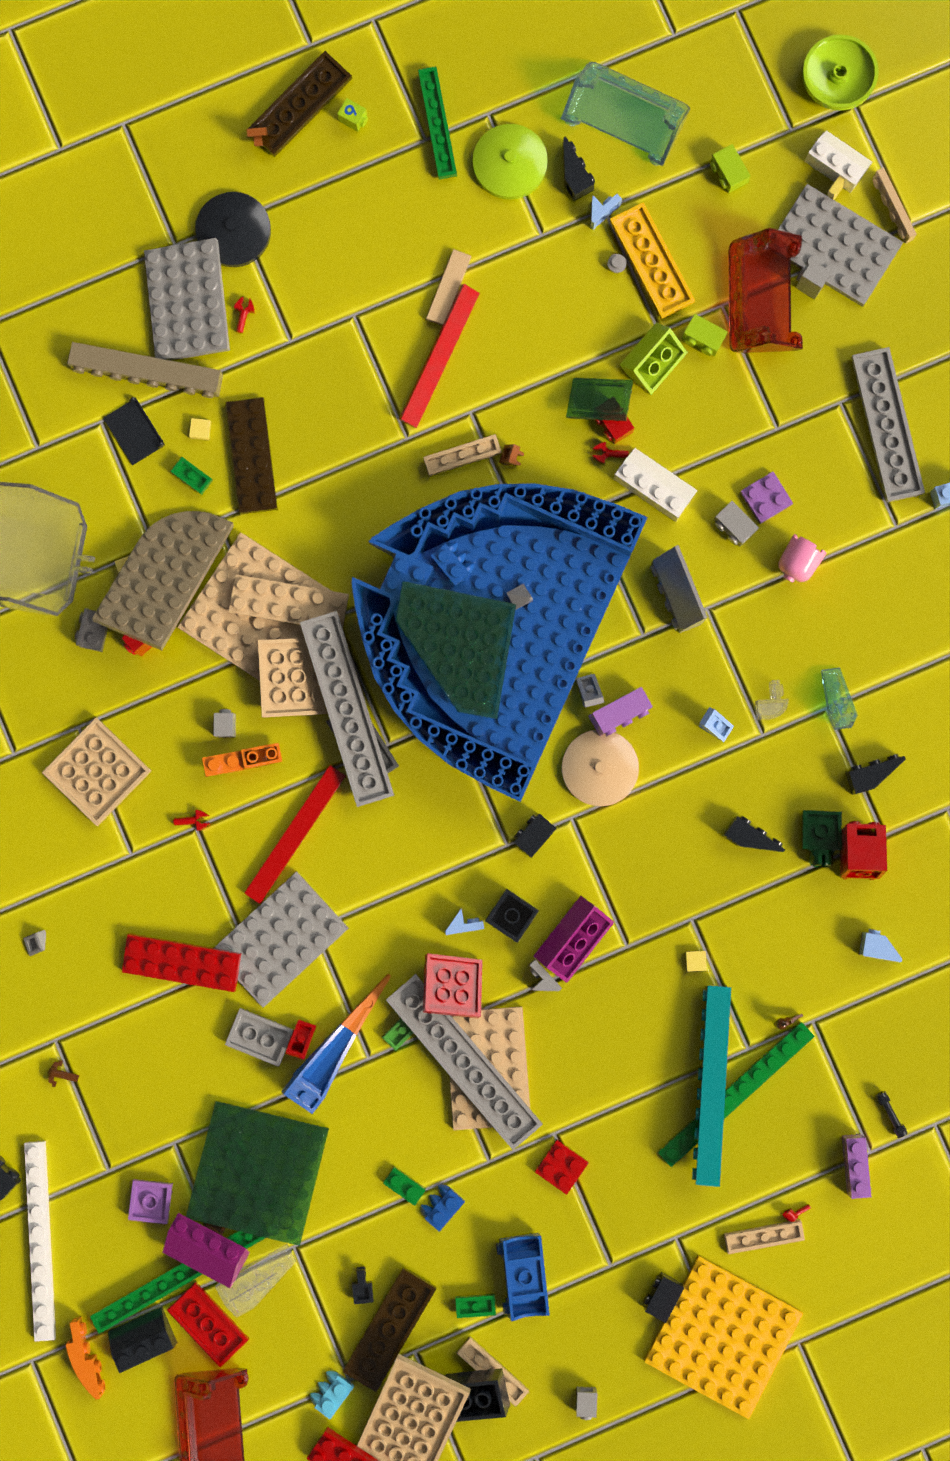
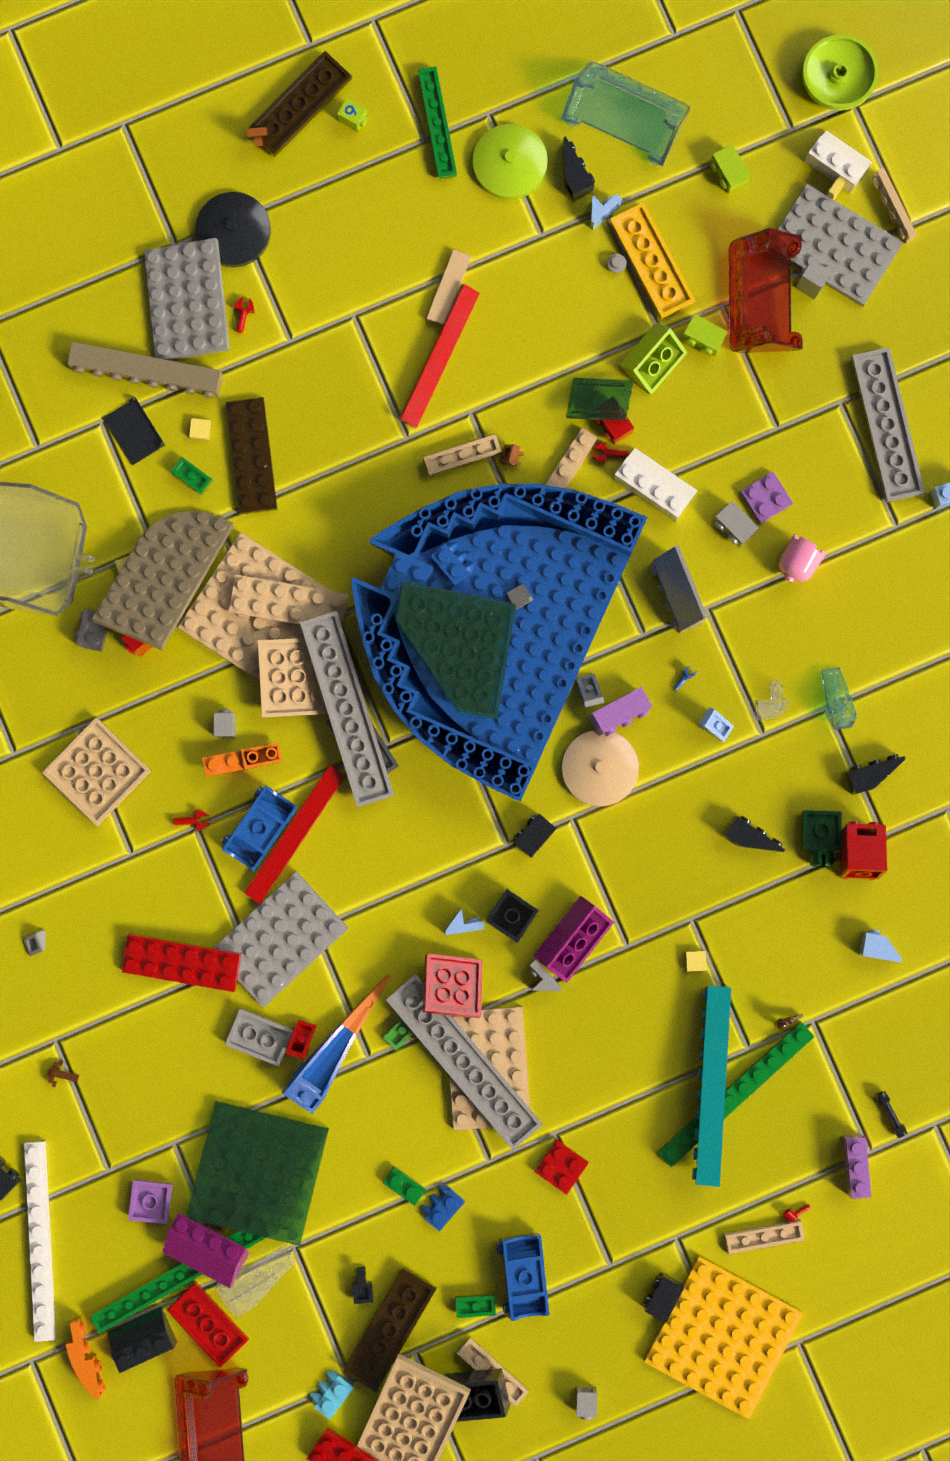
(259, 827): none -> blue piece
(572, 459): none -> tan plate
(684, 678): none -> blue hand

